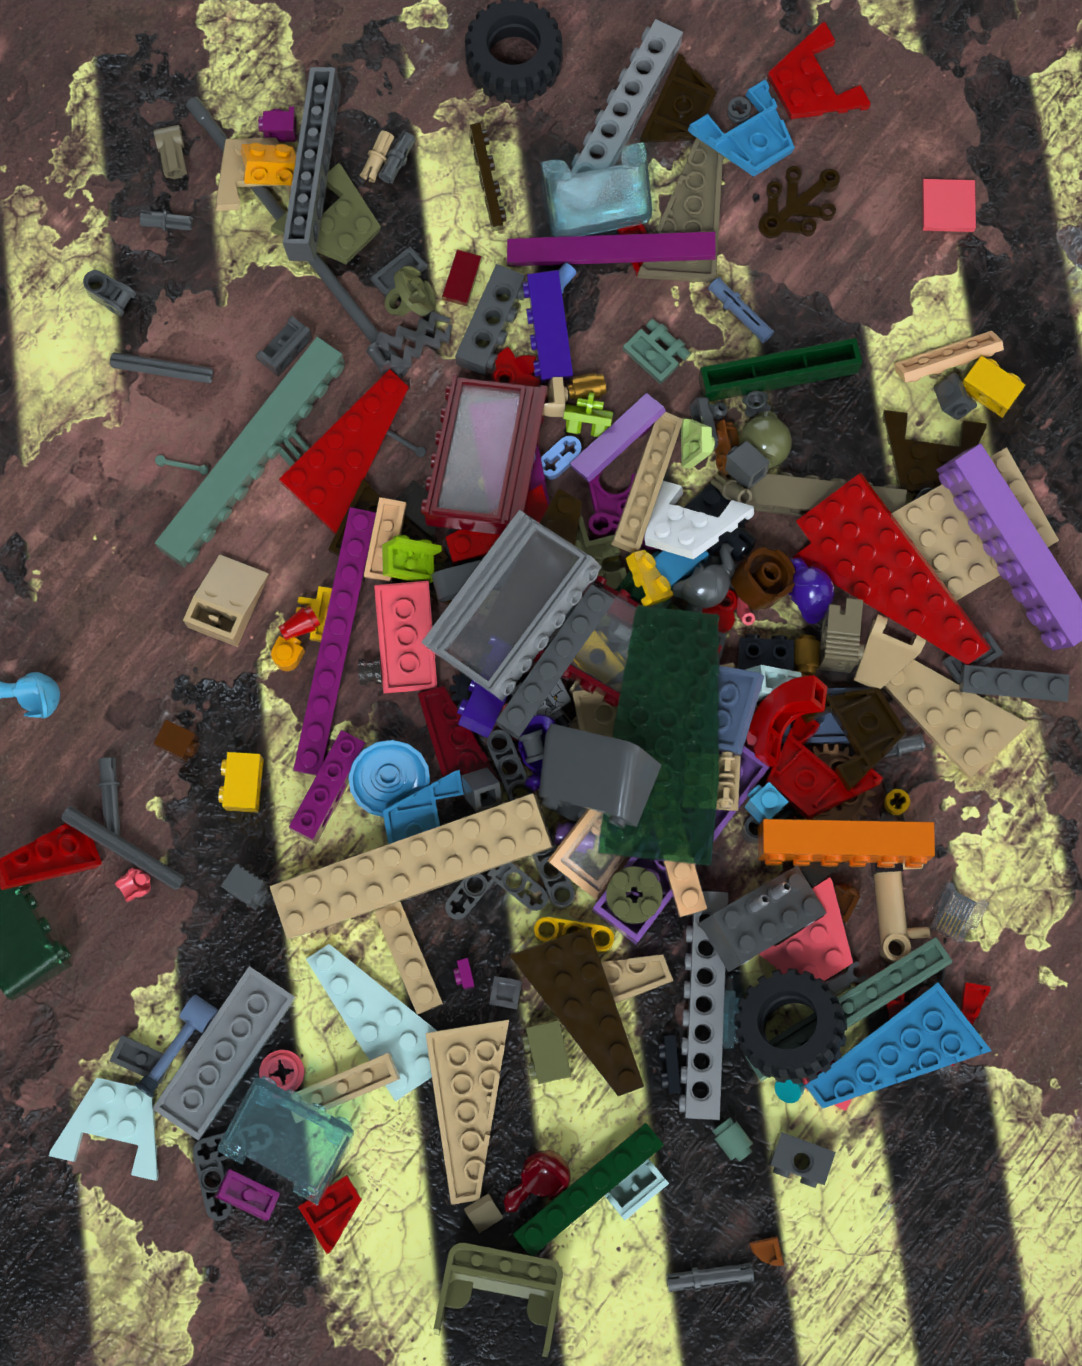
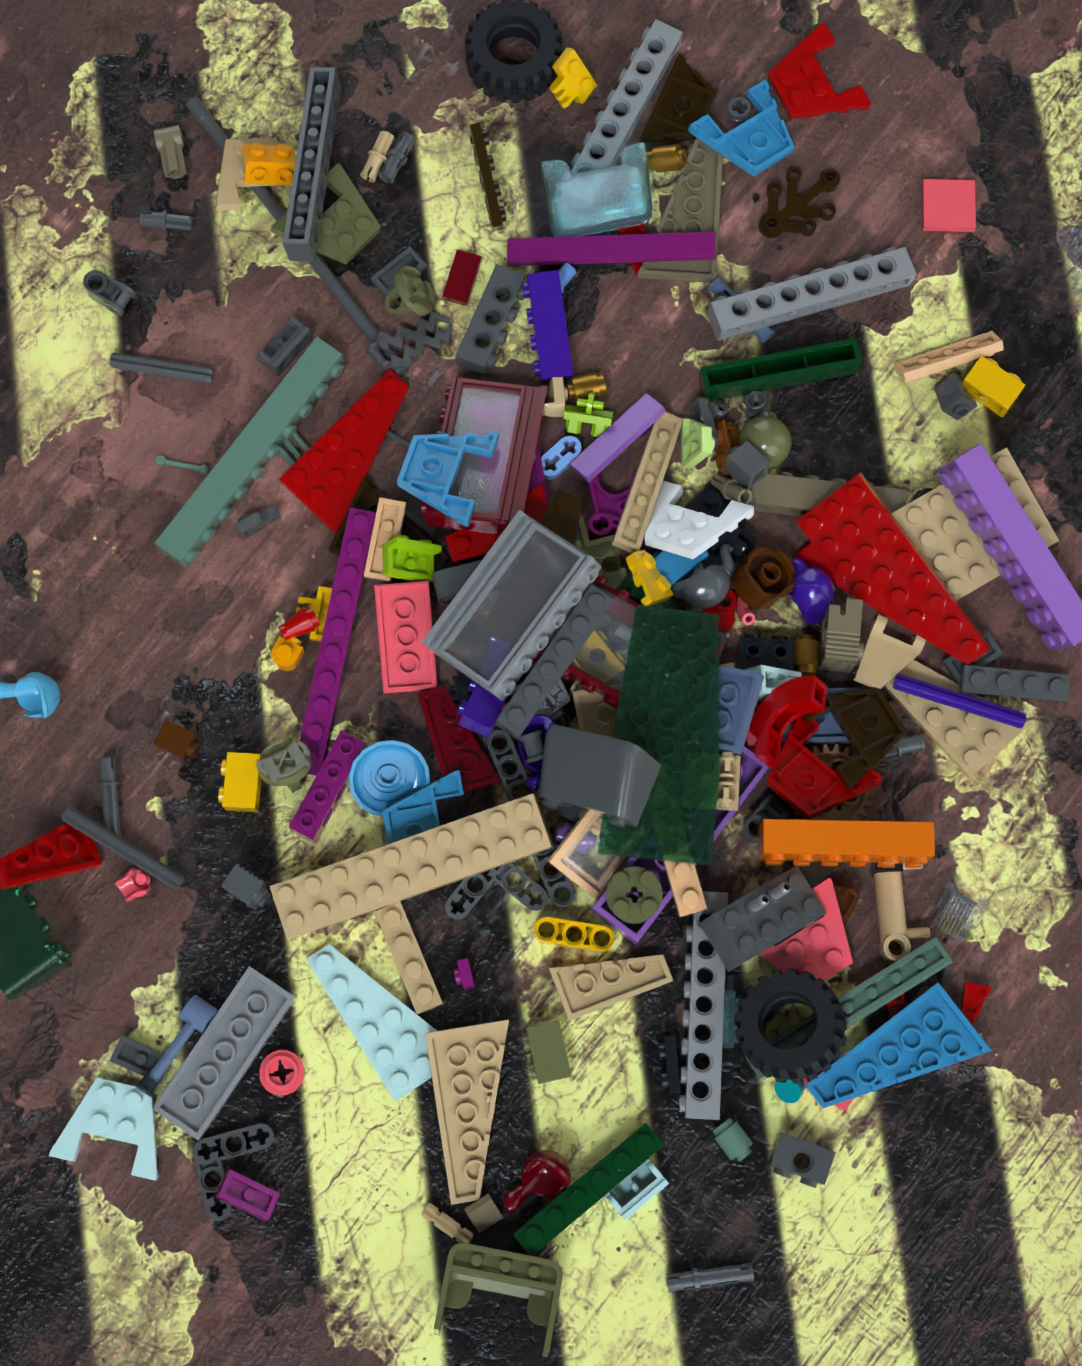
(226, 600): tan slope -> none
(253, 523): none -> flat silver plate
(279, 124): magenta brick -> none
(285, 764): none -> olive tile
(288, 1137): clear light blue windscreen -> none
(332, 1213): red wing -> none
(352, 1083): tan plate -> none
(370, 671): clear smoke wheel -> none
(433, 467): none -> dark azure wing
(447, 1224): none -> tan axle
(481, 790): dark grey brick -> none
(505, 992): flat silver plate -> none
(517, 370): red plate -> none
(573, 79): none -> yellow hinge
(575, 988): dark brown wing -> none
(651, 355): sand green plate -> none
(666, 158): none -> pearl gold brick
(728, 324): none -> light grey brick
(765, 802): medium azure brick -> none
(767, 1251): dark orange tile -> none
(841, 981): dark grey bar -> none
(890, 796): yellow bush -> none
(917, 460): dark brown wing -> none
(959, 701): none -> dark purple axle

